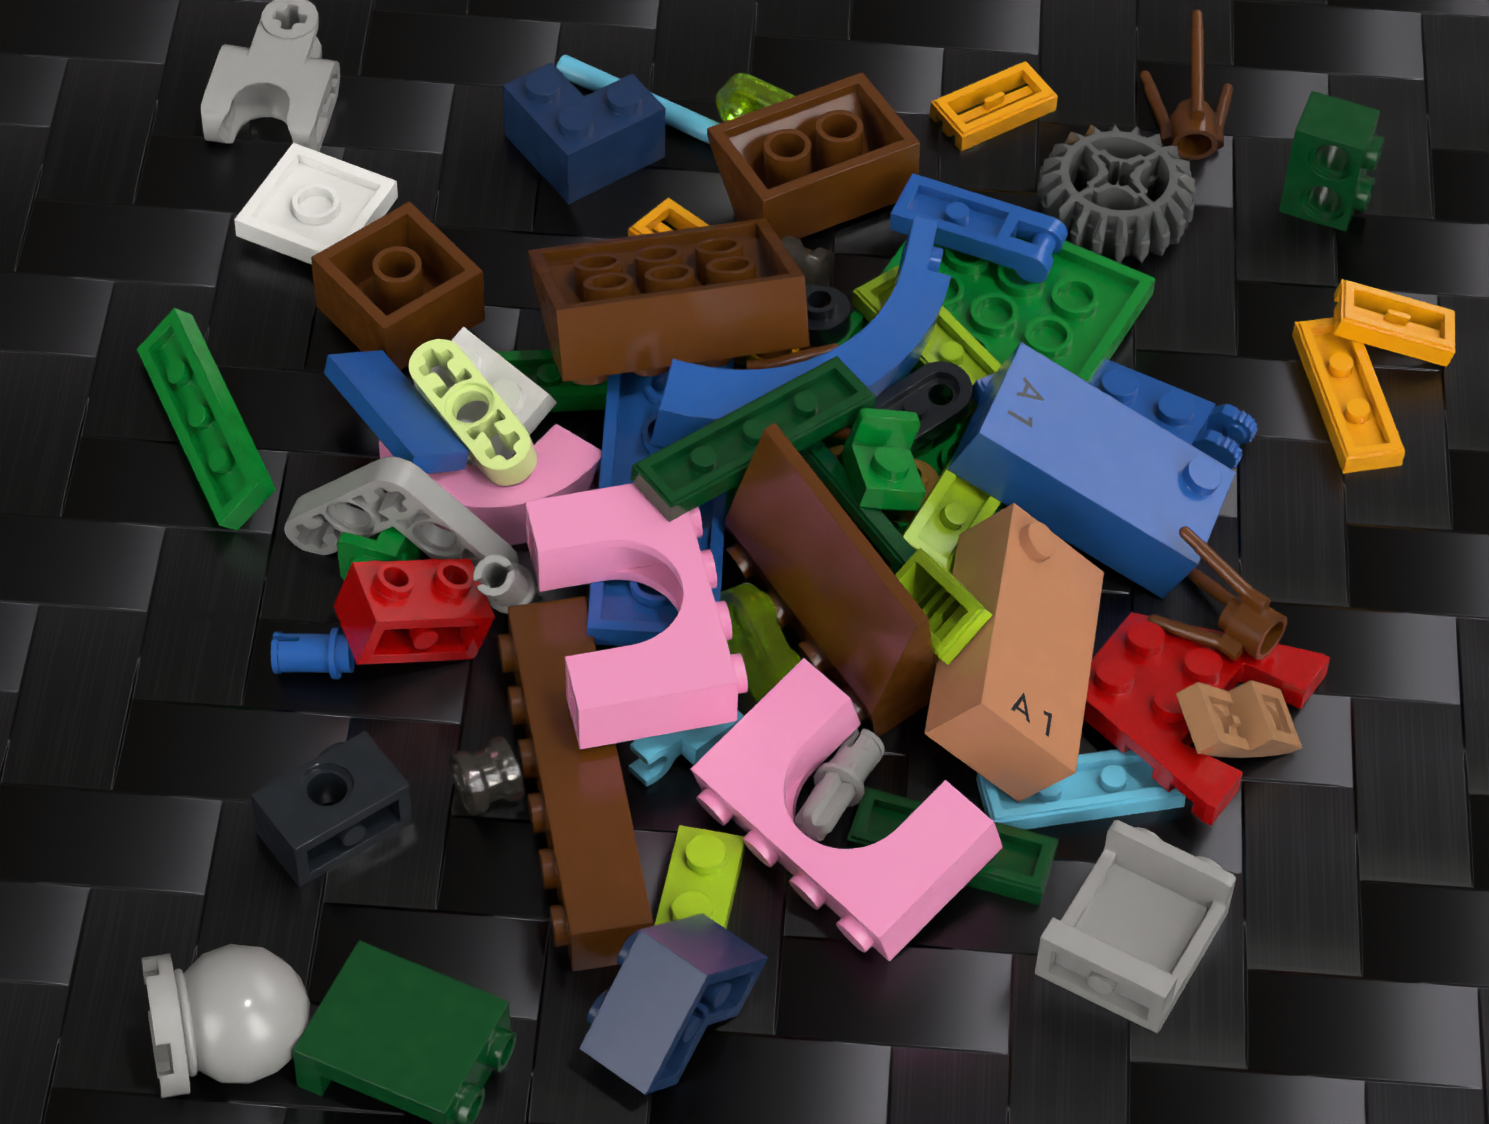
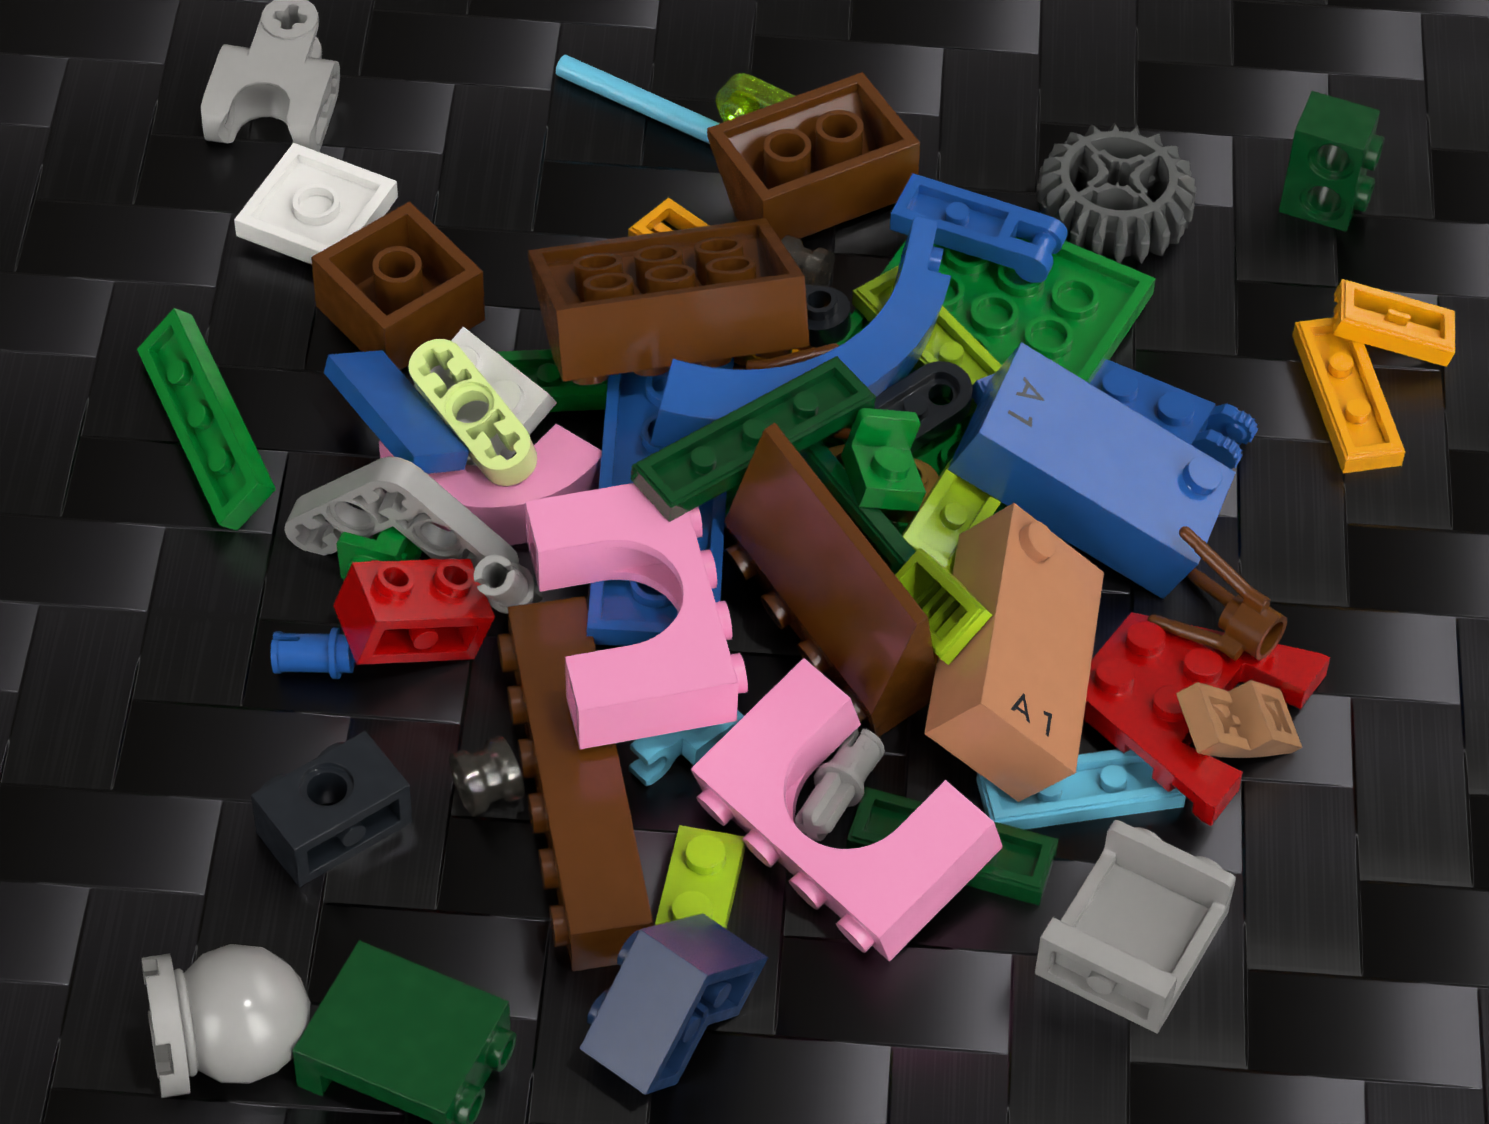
(583, 139): dark blue brick -> none
(758, 638): clear neon green plate -> none
(999, 111): light orange tile -> none
(1193, 124): reddish brown plant -> none

